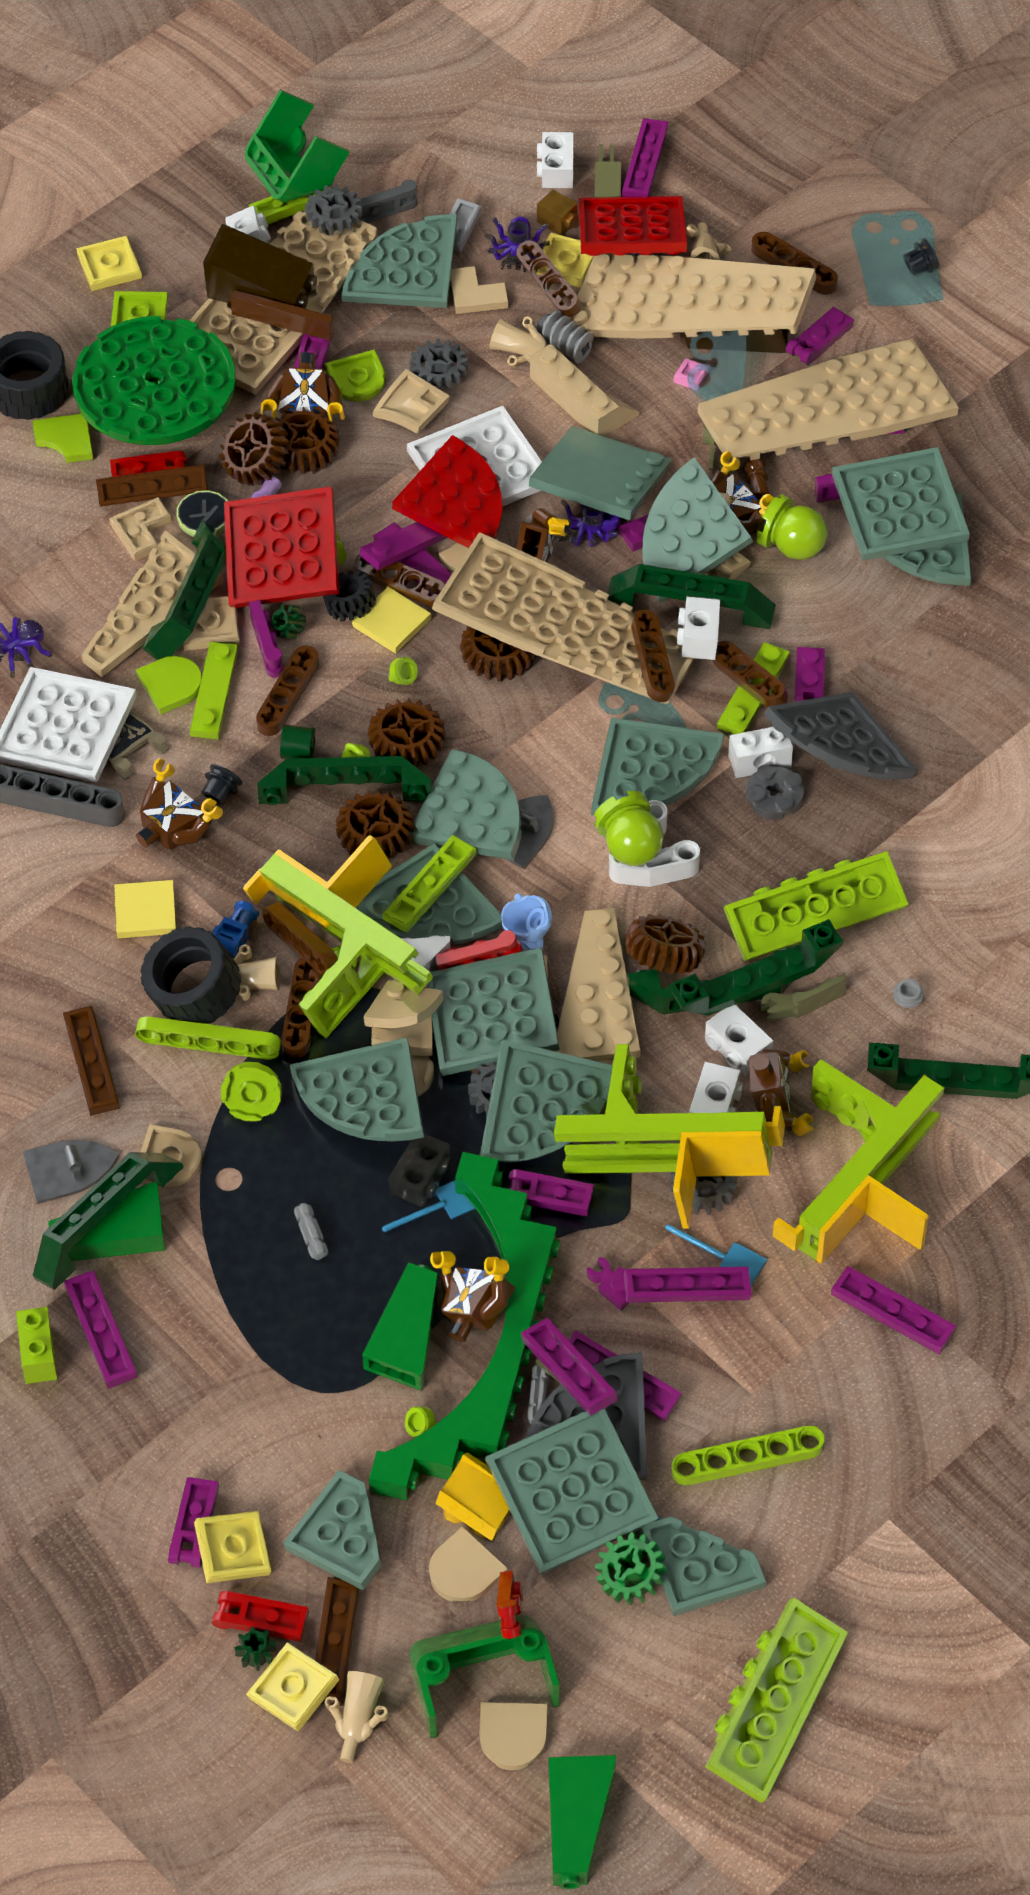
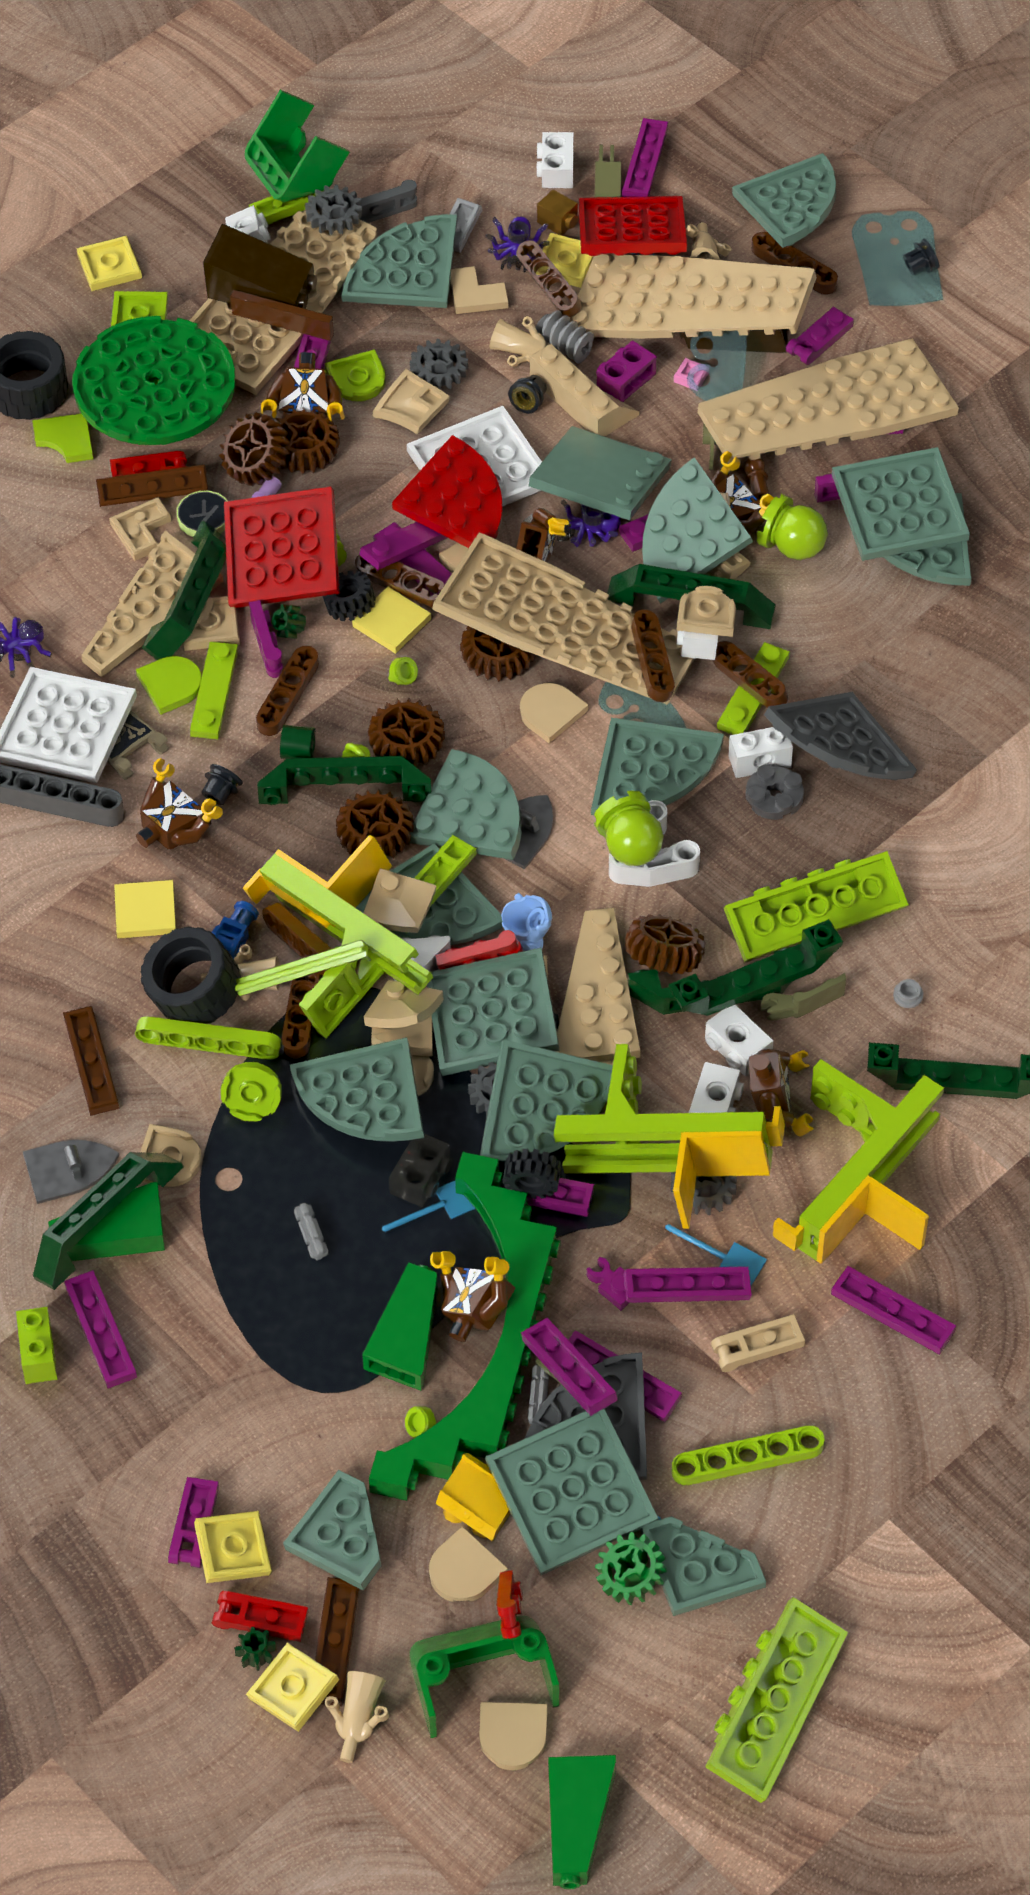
(301, 967): none -> lime axle
(399, 901): none -> tan plate
(527, 394): none -> black piece
(532, 1173): none -> black tyre
(550, 710): none -> tan tile
(626, 371): none -> magenta brick
(706, 612): none -> tan tile
(758, 1342): none -> tan plate
(791, 199): none -> sand green plate
(809, 673): magenta plate -> none

